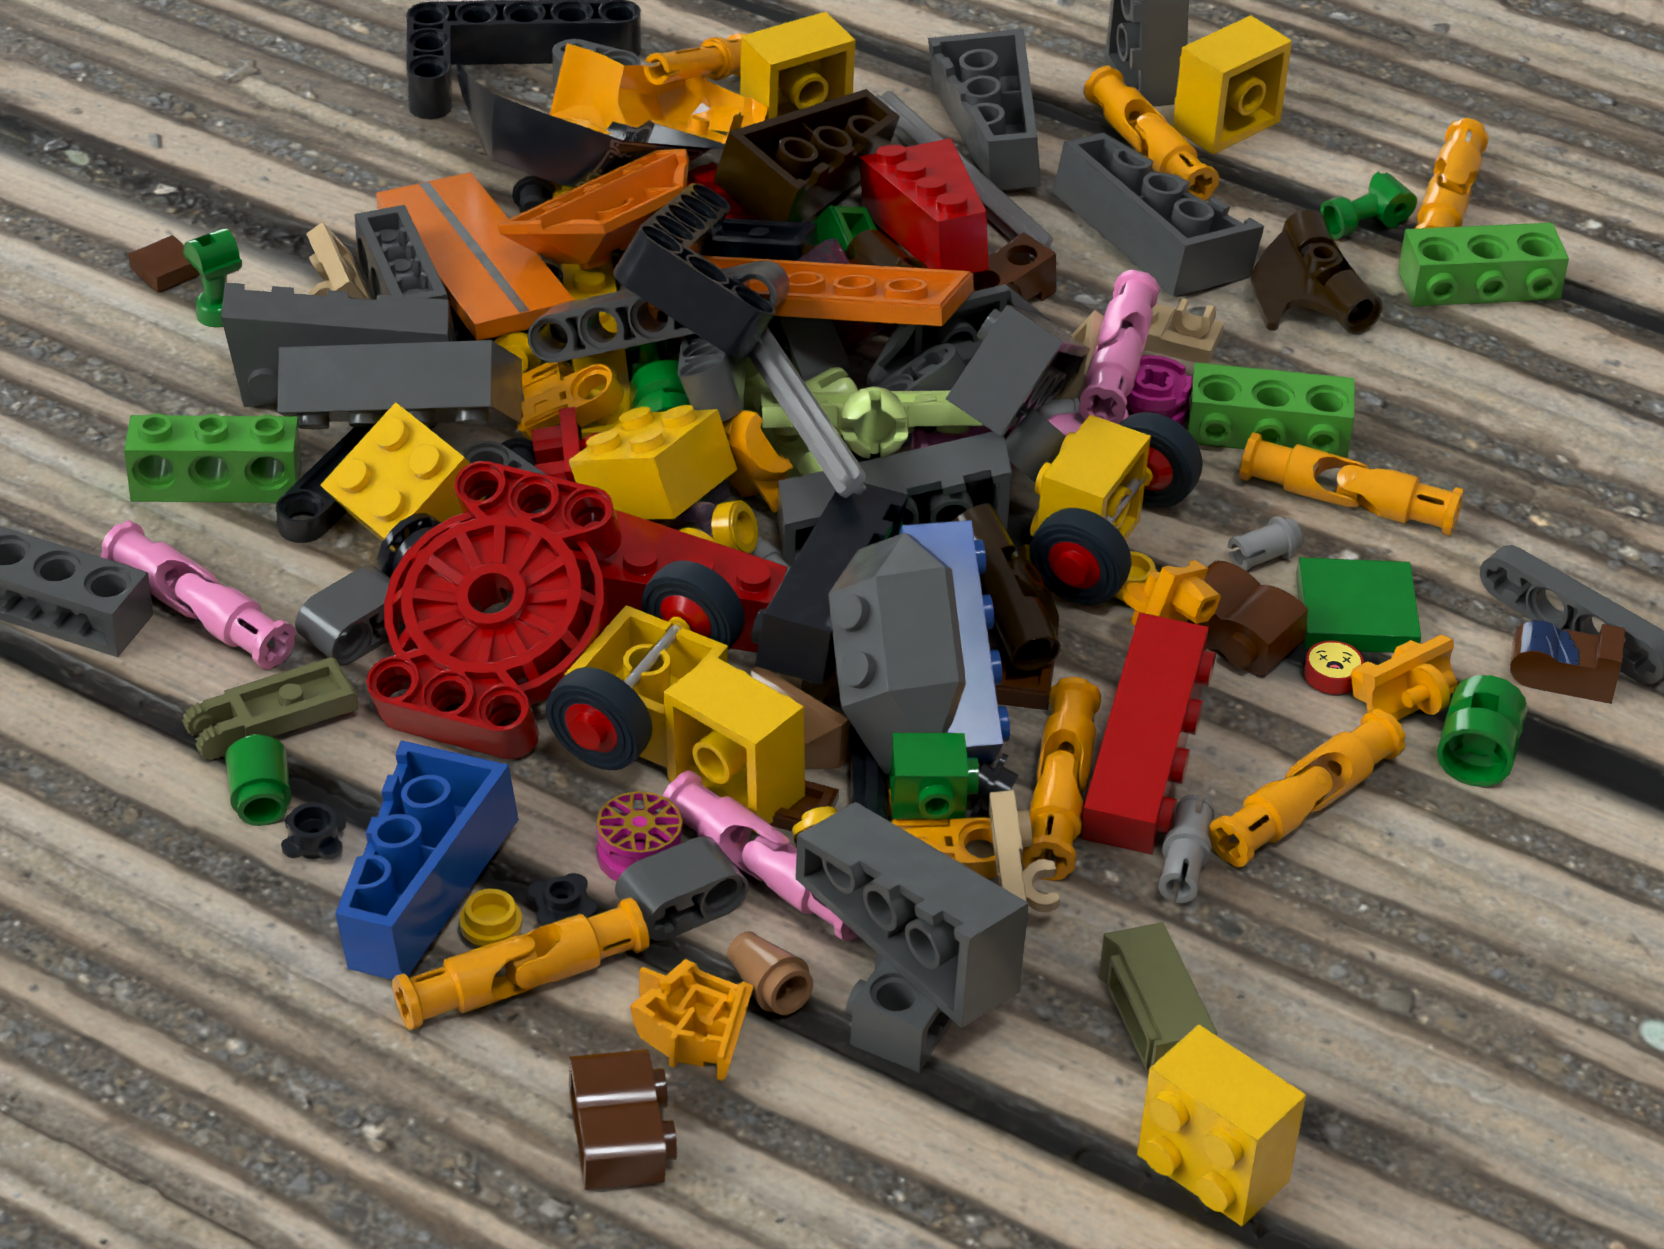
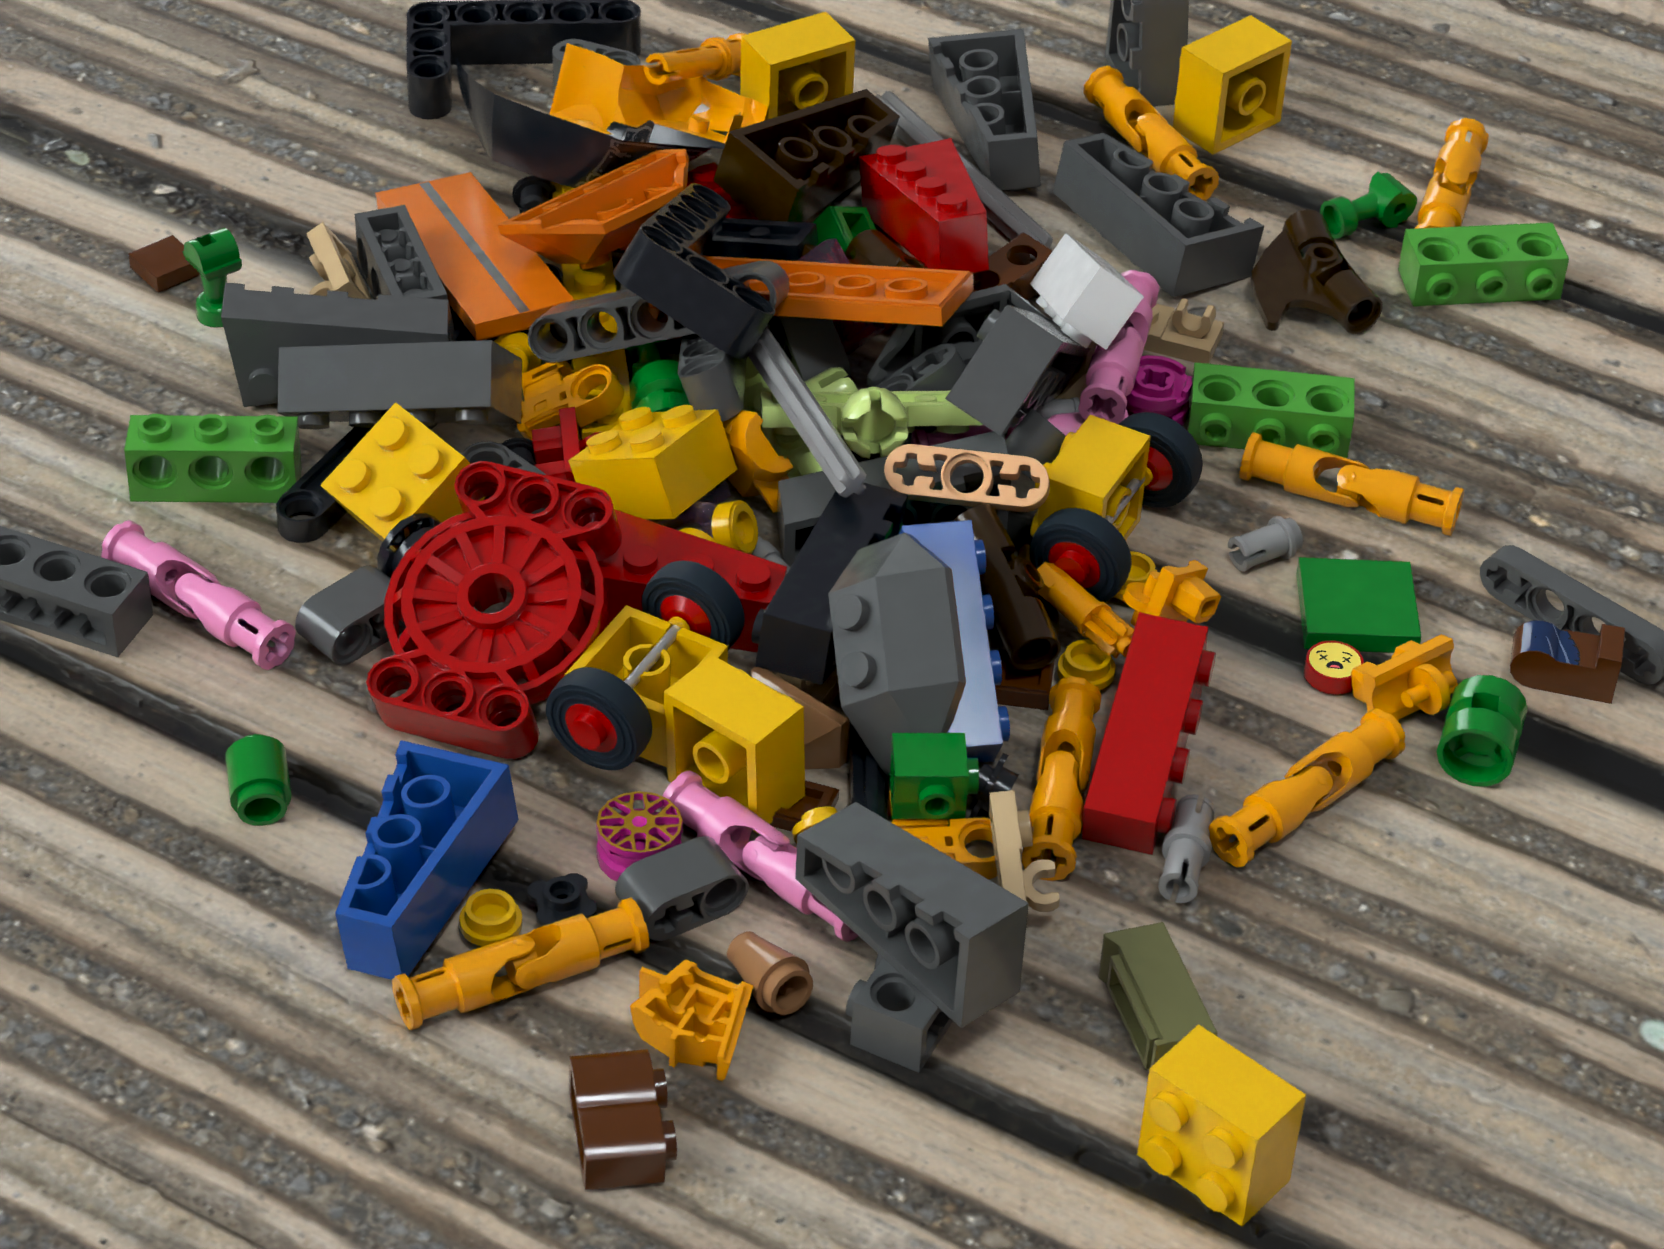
(271, 706): olive hinge -> none
(313, 832): black plate -> none
(1011, 469): none -> light nougat beam
(1084, 294): none -> white brick
(1088, 662): none -> yellow plate
(1092, 618): none -> light orange piece
(1252, 621): reddish brown brick -> none

